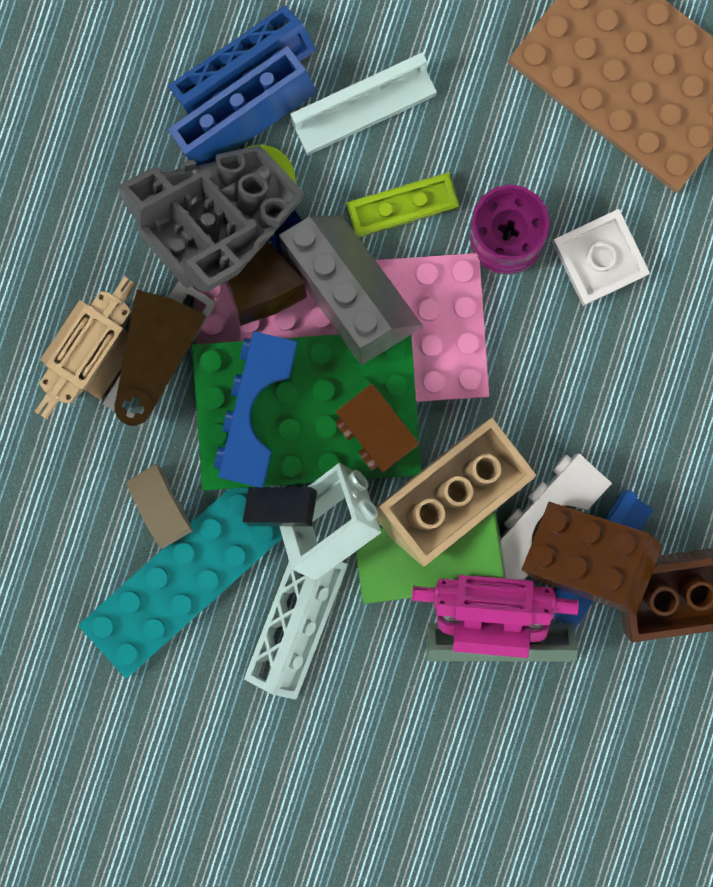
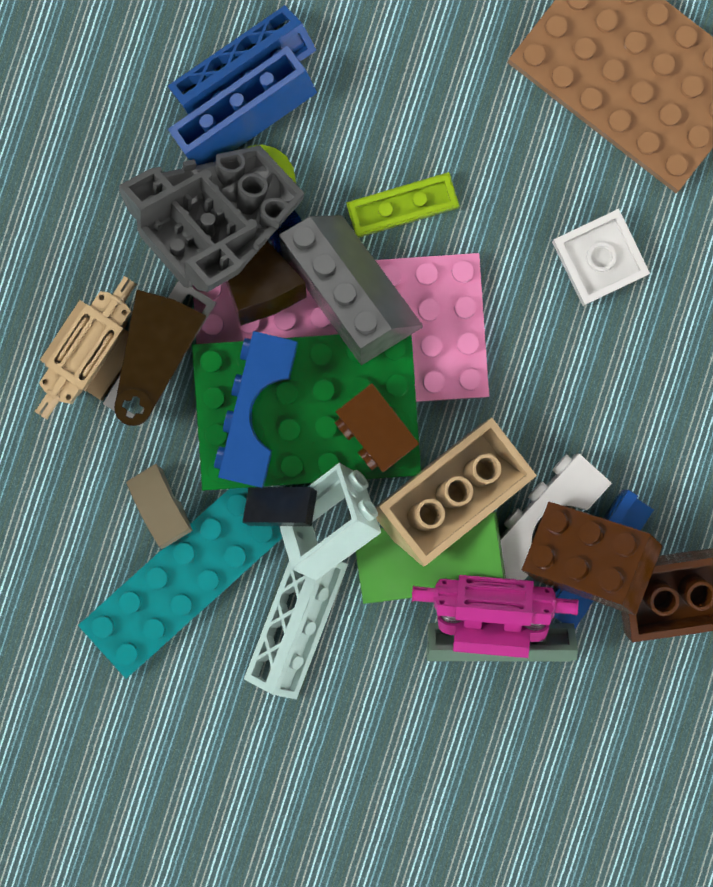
(363, 104): light aqua fence -> none
(511, 209): magenta wheel -> none

